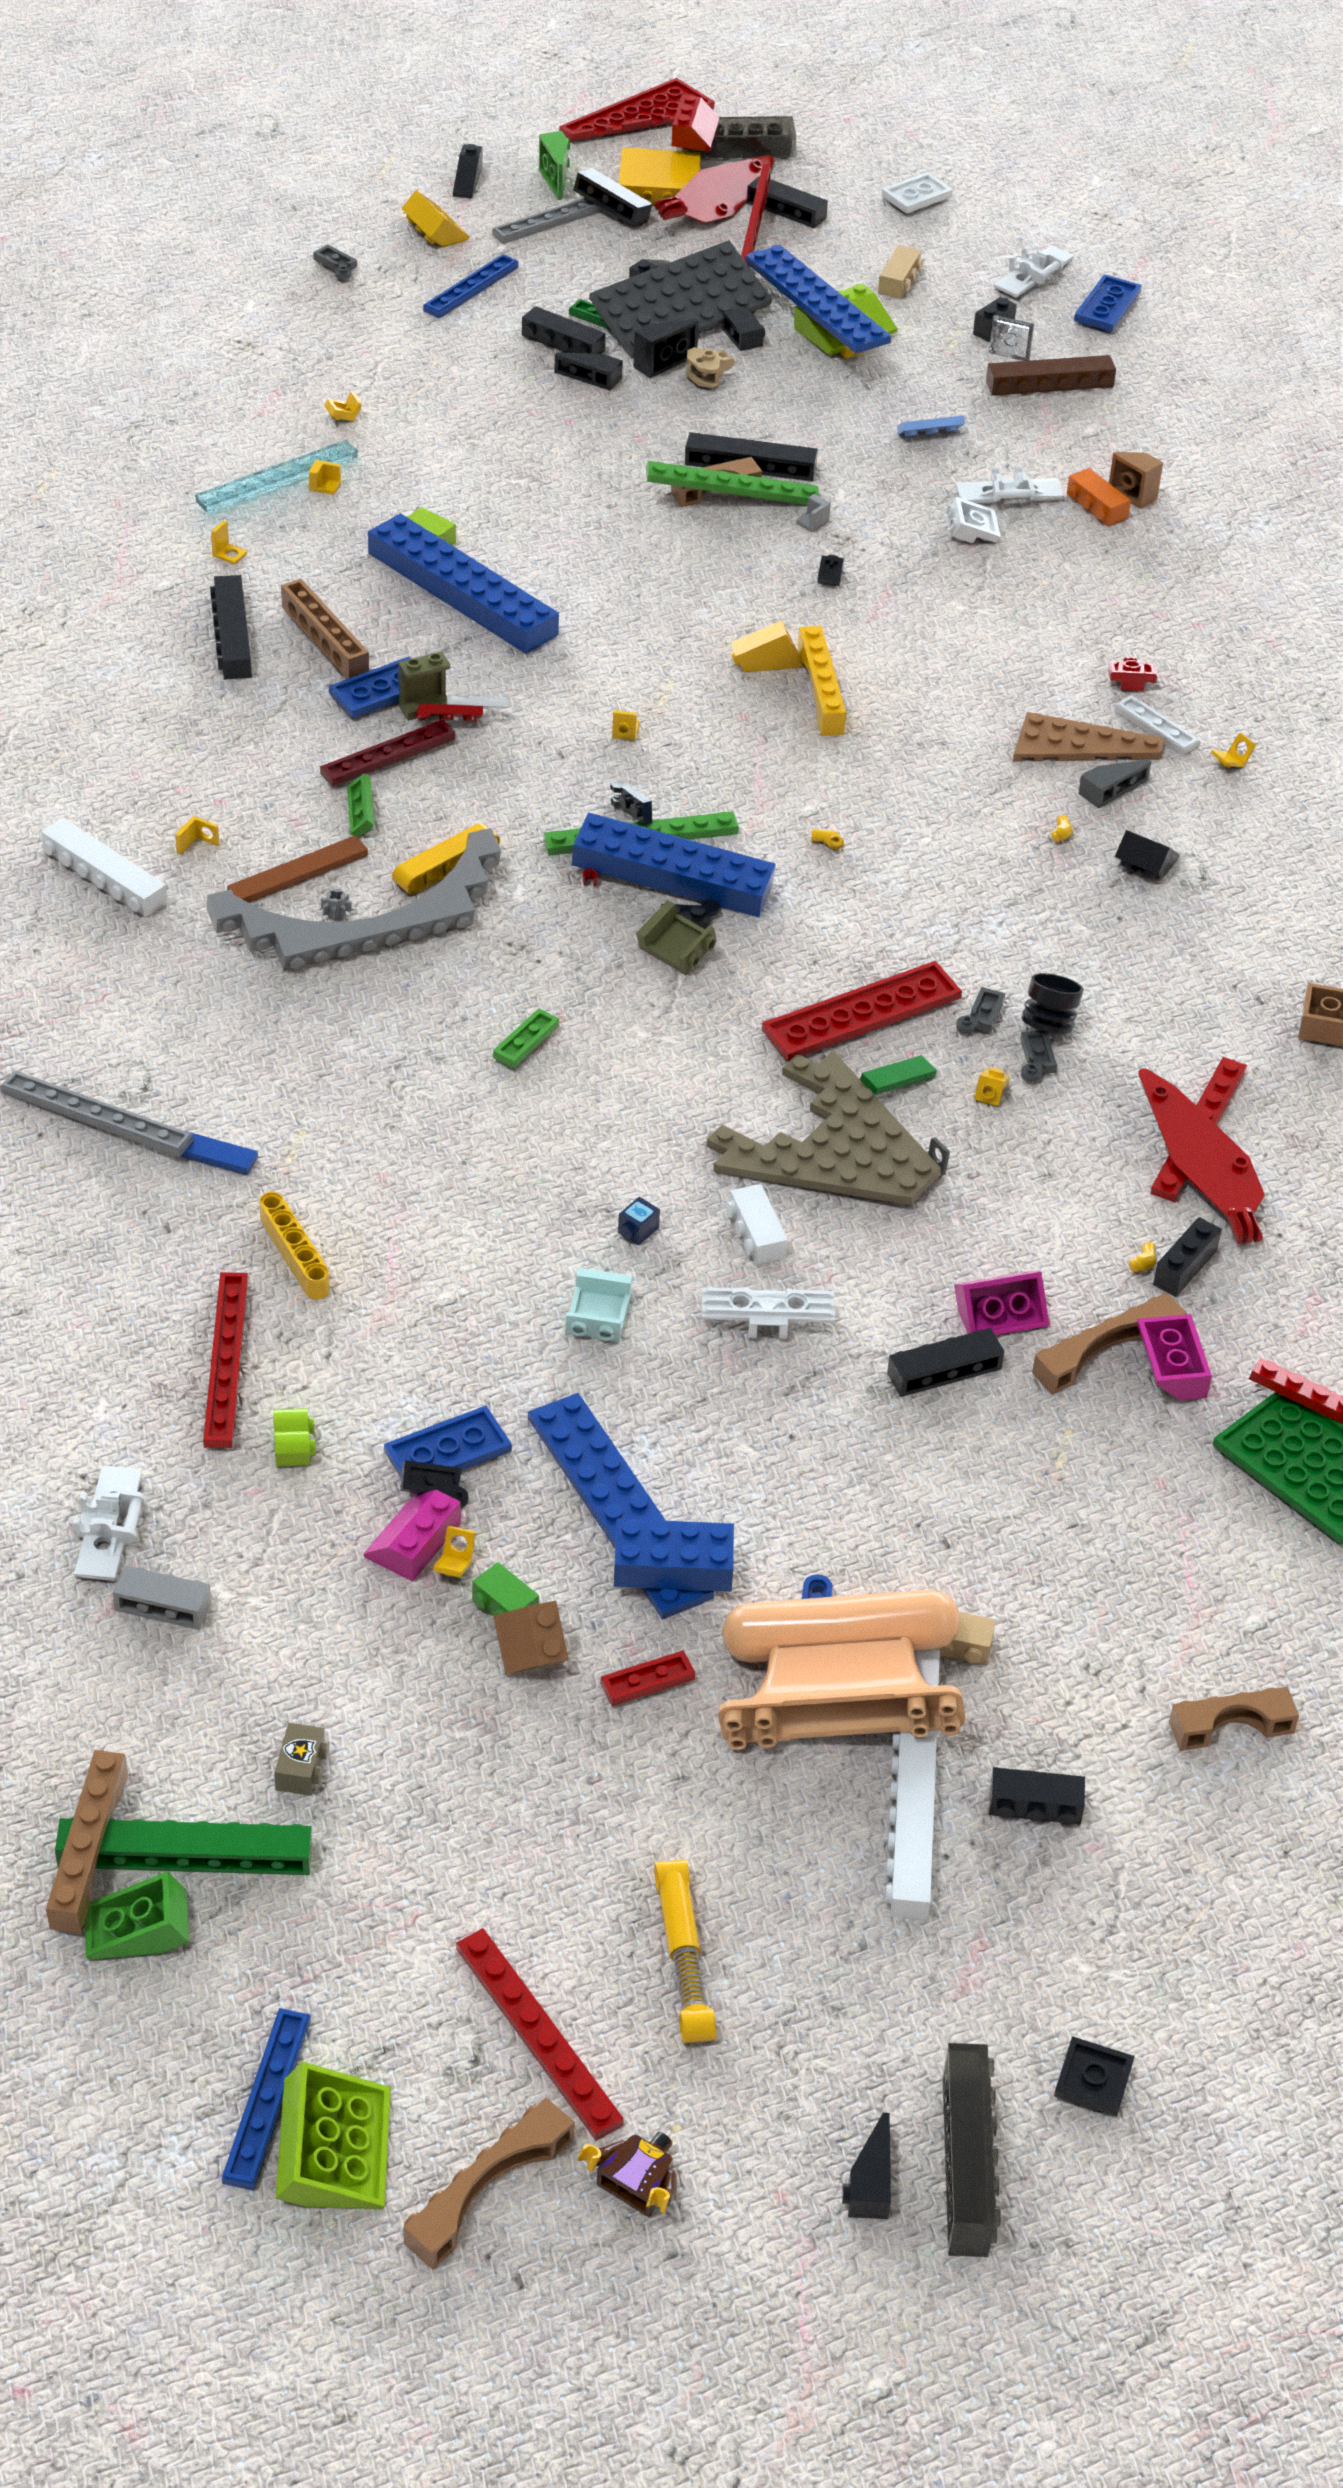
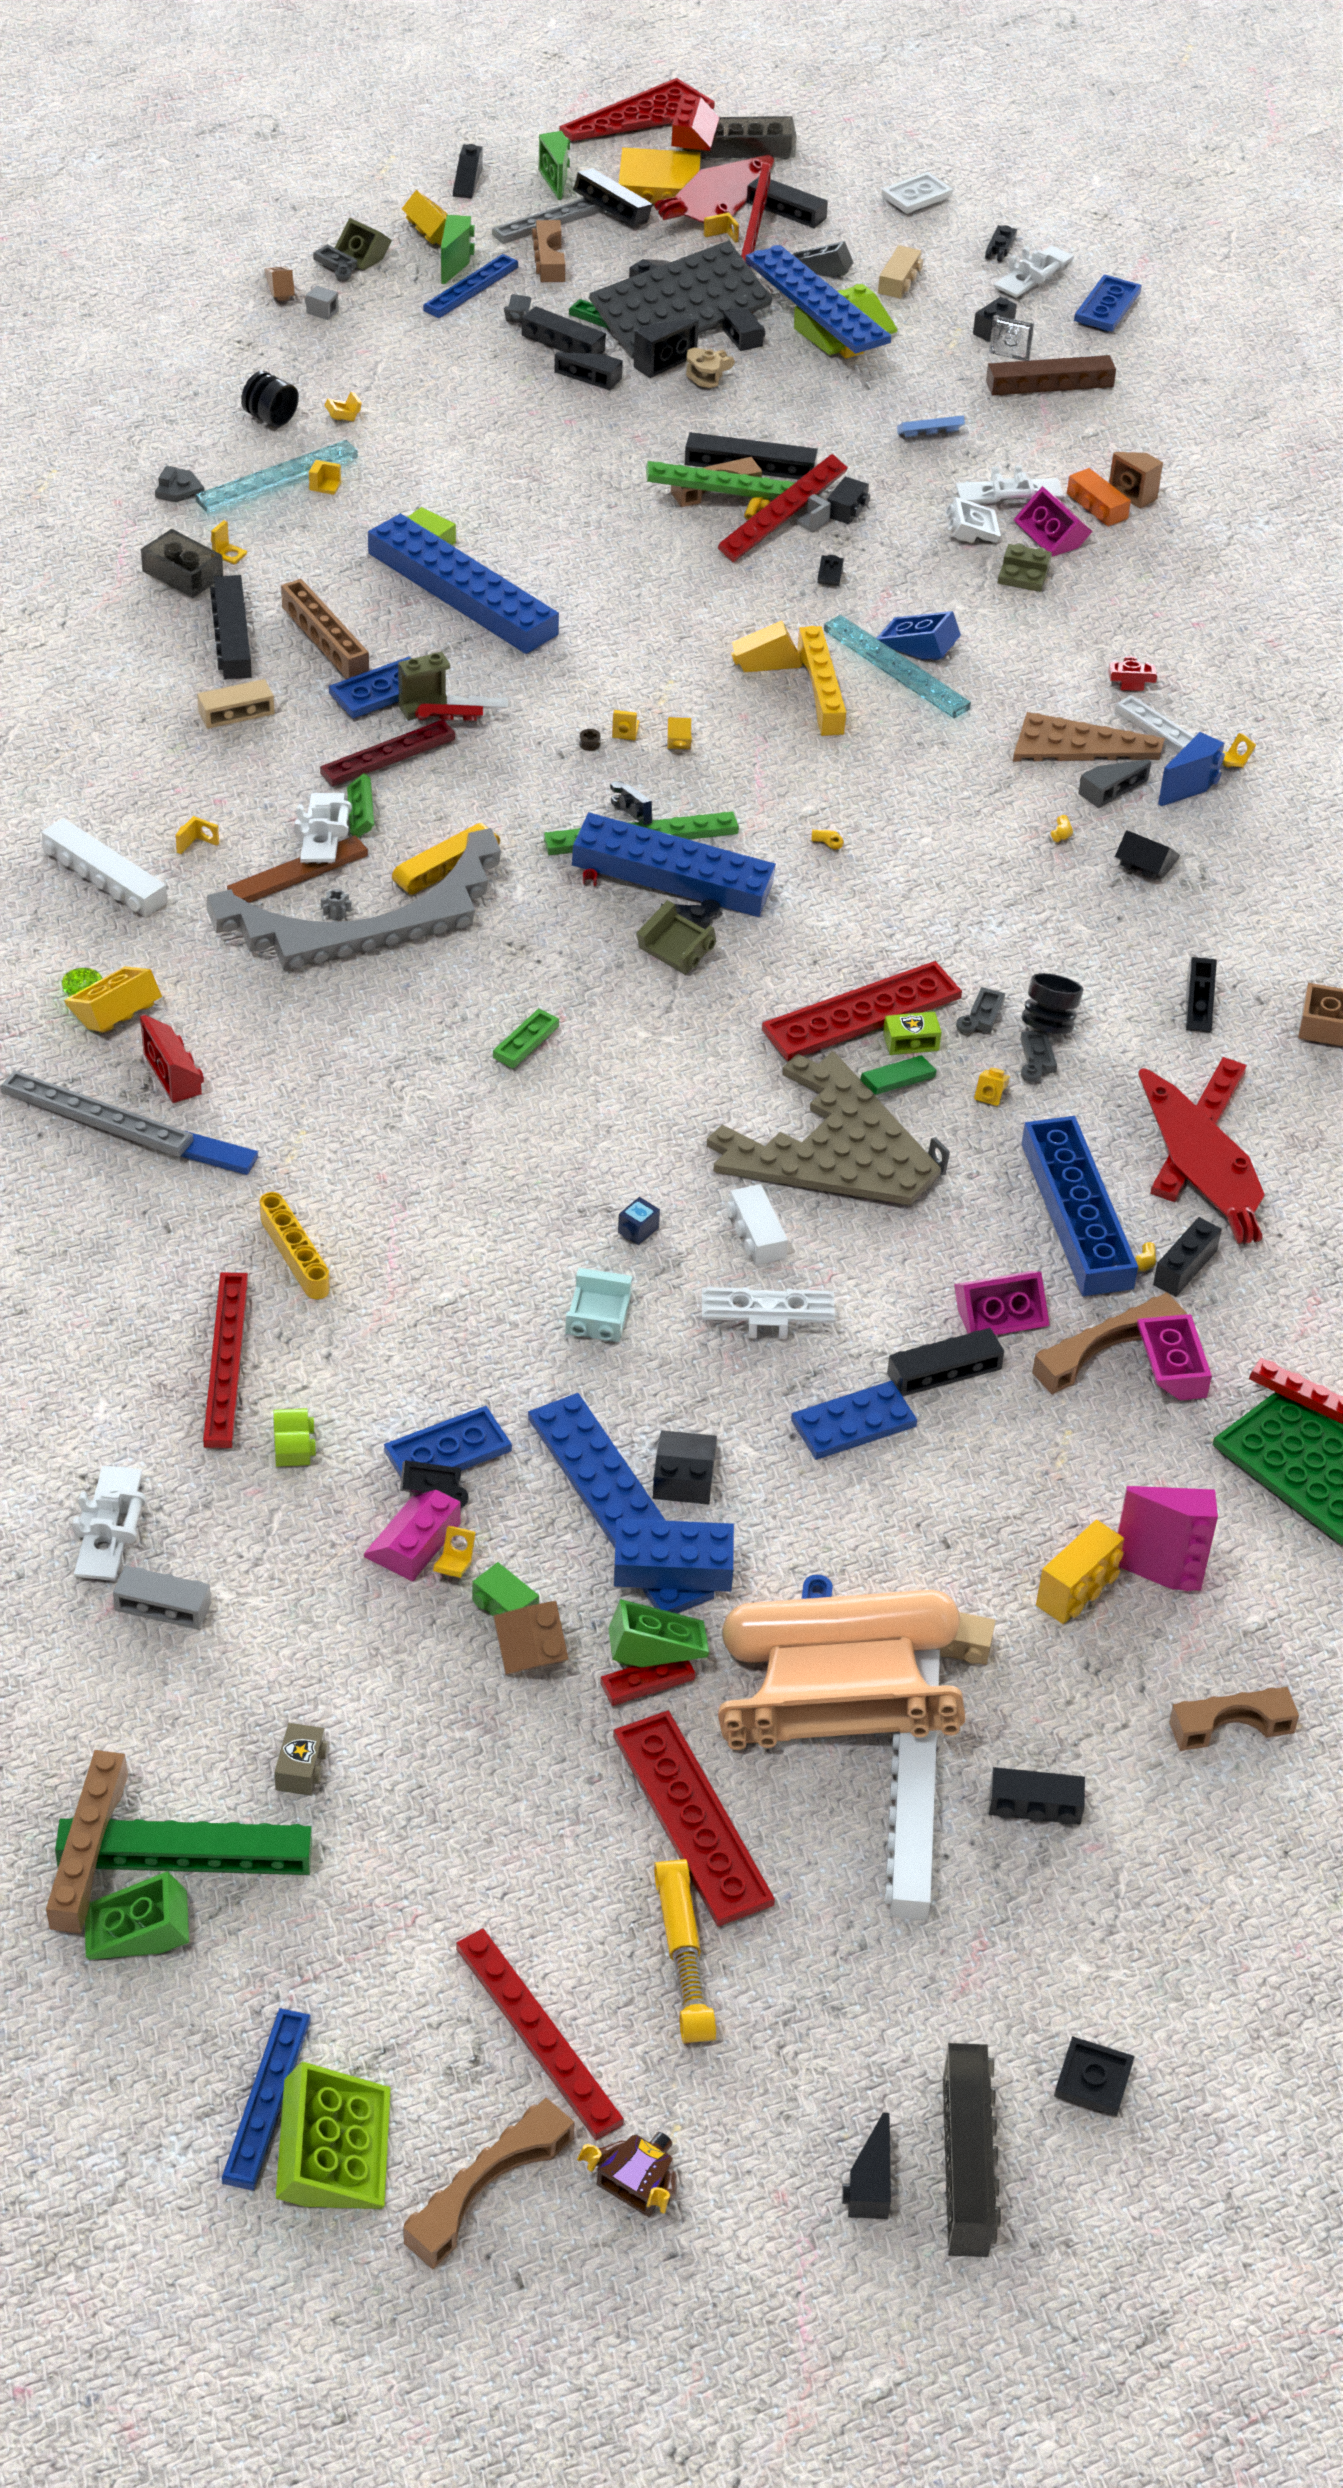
(74, 978): none -> clear neon green gear
(114, 998): none -> yellow slope
(170, 1060): none -> red slope
(176, 484): none -> dark grey plate
(181, 563): none -> clear smoke brick
(235, 703): none -> tan brick
(270, 398): none -> black wheel
(280, 282): none -> medium nougat slope
(322, 302): none -> light grey brick
(323, 822): none -> white piece
(363, 244): none -> olive slope
(456, 246): none -> bright green slope
(518, 307): none -> dark grey bracket
(546, 240): none -> medium nougat arch
(589, 739): none -> dark brown bush
(654, 1636): none -> bright green slope
(679, 733): none -> yellow bracket
(684, 1467): none -> black slope
(693, 1818): none -> red plate
(721, 224): none -> yellow bracket
(755, 506): none -> yellow arm
(782, 508): none -> red plate
(827, 259): none -> dark grey slope
(848, 500): none -> black brick
(853, 1420): none -> blue plate
(897, 666): none -> clear light blue plate
(912, 1033): none -> lime brick
(922, 635): none -> blue slope
(1001, 242): none -> black hinge
(1025, 567): none -> olive plate
(1052, 523): none -> dark pink slope
(1079, 1206): none -> blue brick
(1080, 1572): none -> yellow brick
(1168, 1534): none -> dark pink slope
(1192, 769): none -> blue slope
(1200, 994): none -> black slope

